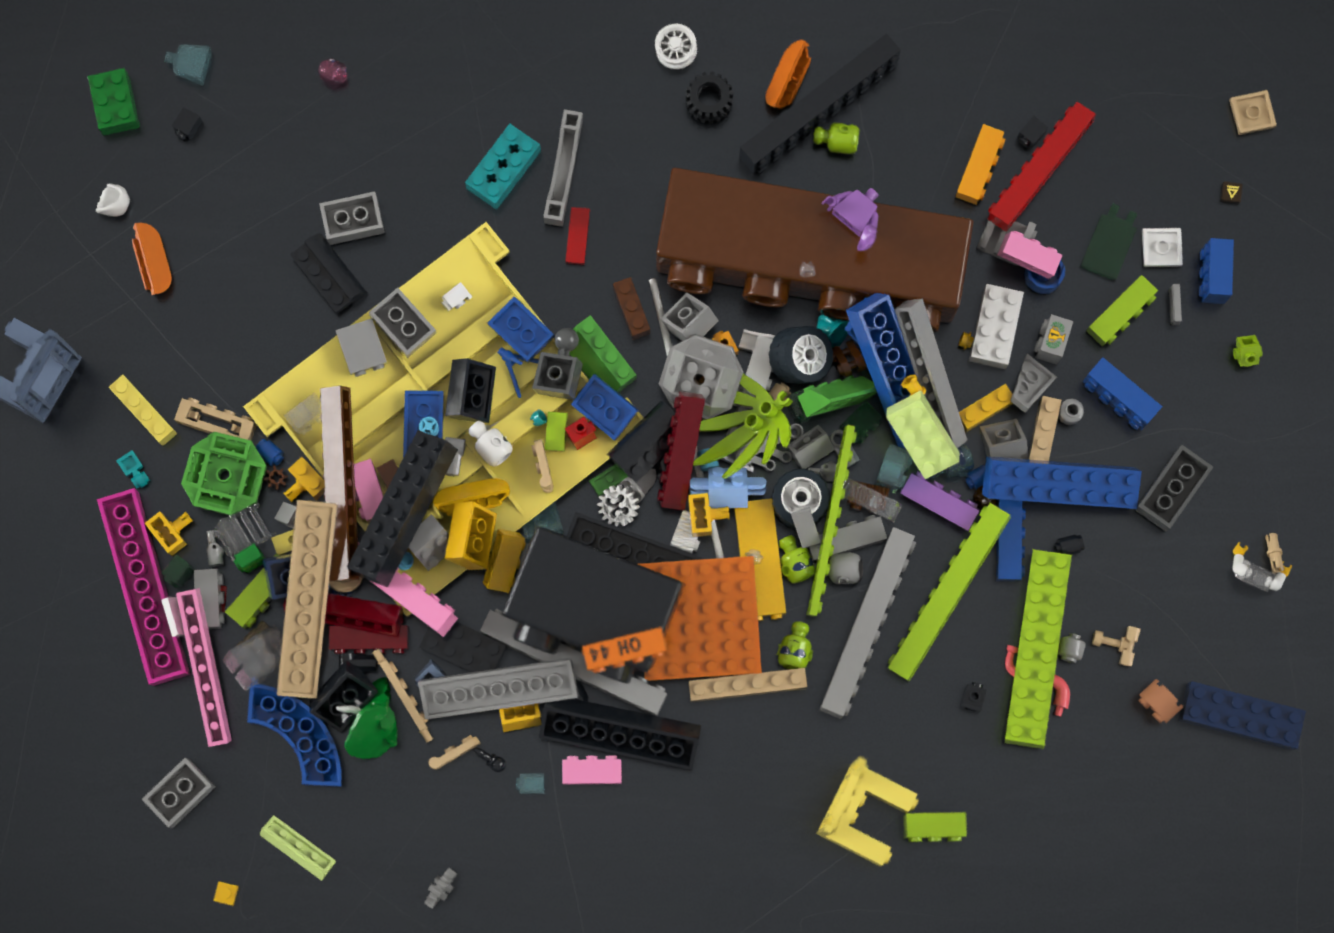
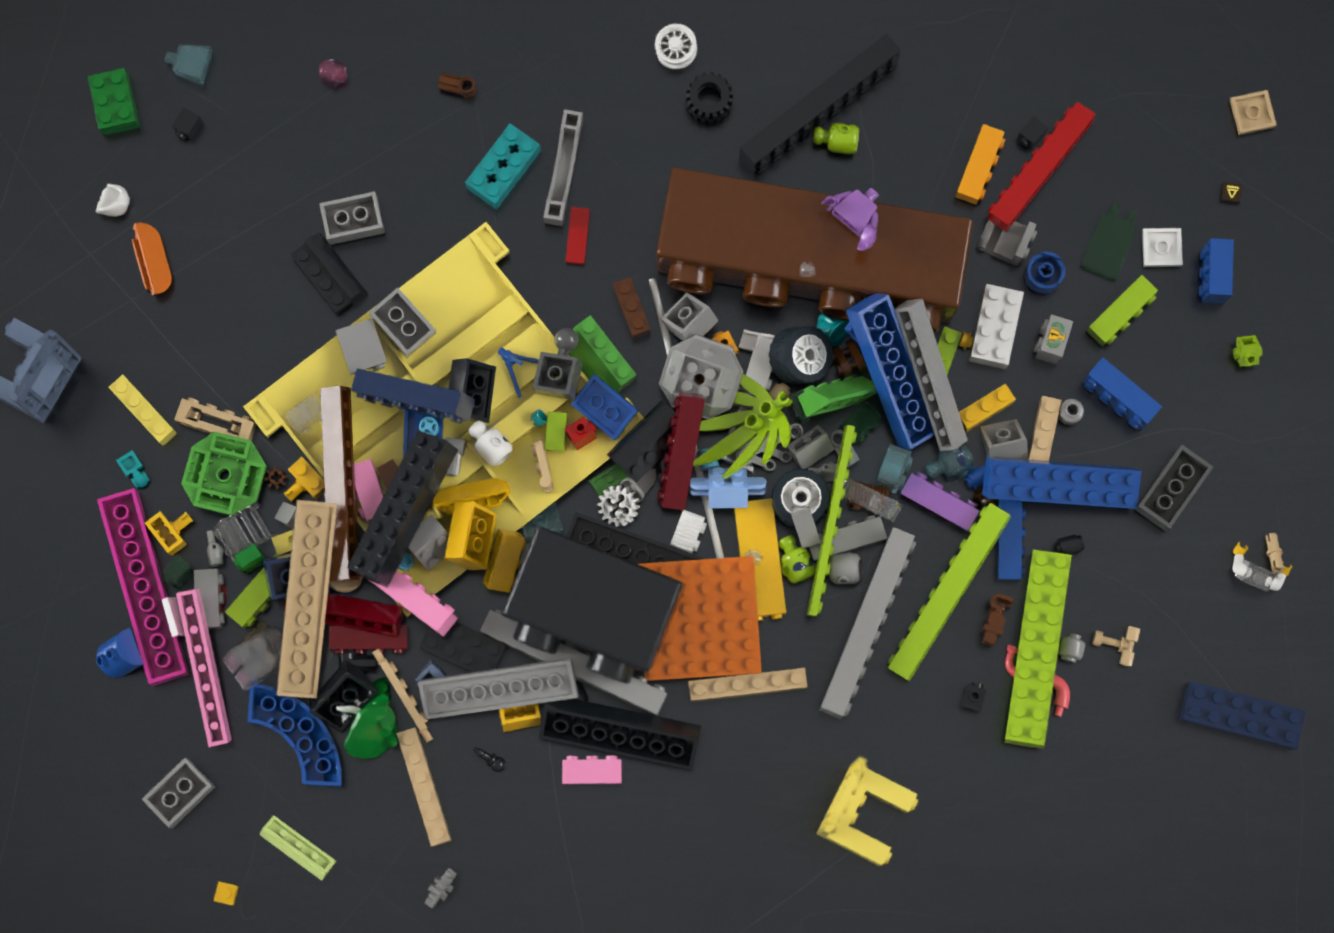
(119, 655): none -> blue brick
(270, 452): blue brick -> none
(413, 396): none -> dark blue brick
(424, 787): none -> tan brick
(454, 752): tan plate -> none
(455, 297): white brick -> none
(456, 84): none -> reddish brown piece
(521, 329): blue plate -> none
(530, 783): clear light blue brick -> none
(625, 648): orange brick -> none
(702, 515): yellow brick -> none
(788, 75): orange brick -> none
(795, 649): lime piece -> none
(912, 385): yellow bush -> none
(923, 434): yellowish green brick -> none
(934, 826): lime brick -> none
(947, 346): none -> lime plate
(995, 618): none -> reddish brown hips
(1030, 254): bright pink brick -> none
(1031, 383): light grey wing -> none
(1160, 701): nougat brick -> none
(1175, 304): light grey tile -> none

